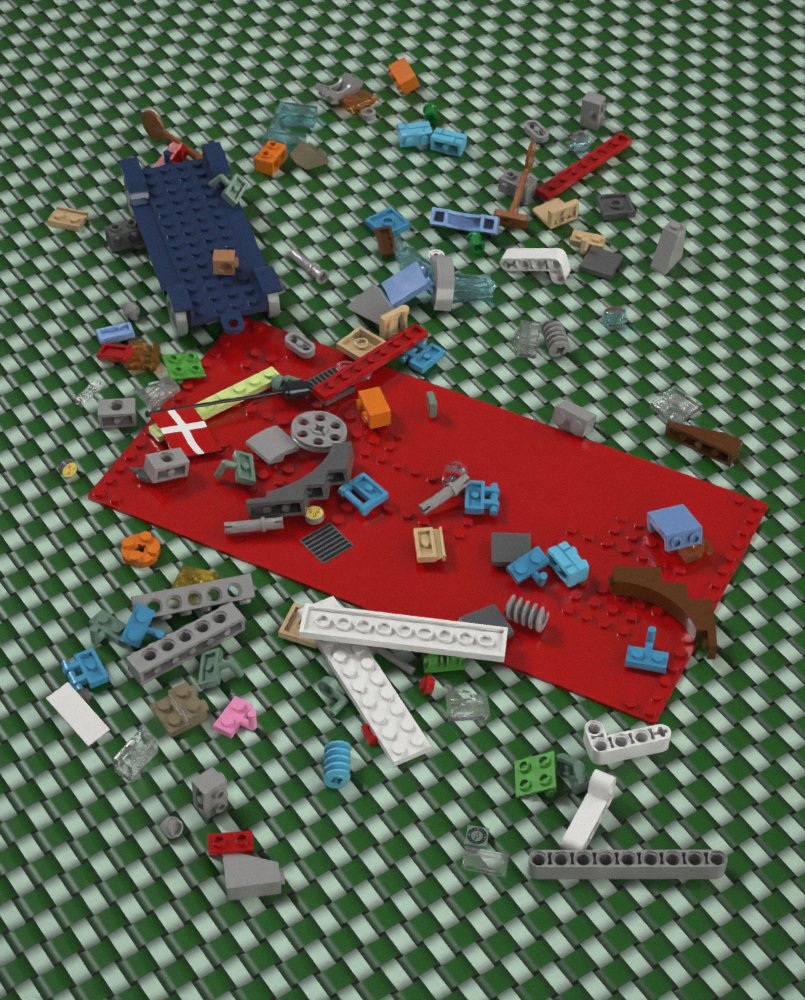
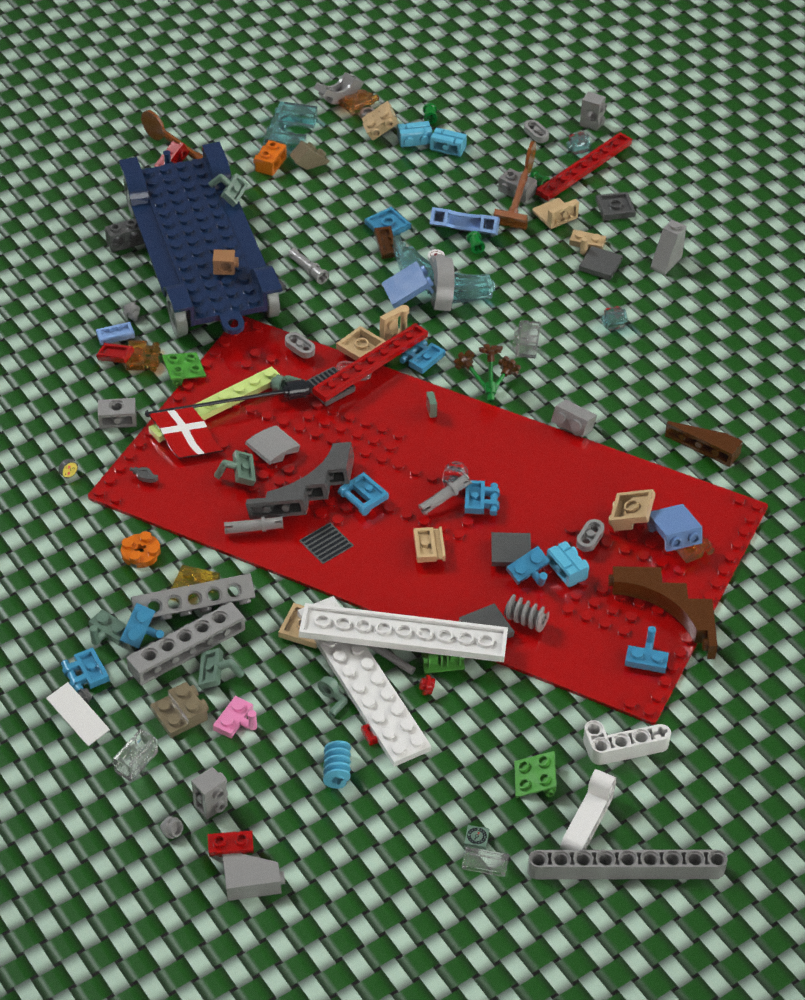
(68, 218): tan plate -> none
(88, 392): clear axle -> none
(157, 392): clear wing -> none
(166, 465): light grey brick -> none
(314, 515): tile -> none
(318, 431): light grey wedge -> none
(371, 304): light grey slope -> none
(373, 407): orange brick -> none
(380, 120): none -> tan plate
(403, 75): orange brick -> none
(465, 705): clear wing -> none
(508, 367): none -> reddish brown plant
(537, 259): white beam -> none
(539, 177): none -> green bush
(555, 338): light grey piece -> none
(574, 771): sand green plate -> none
(587, 538): none -> light grey plate
(631, 509): none -> tan plate
(676, 405): clear plate -> none

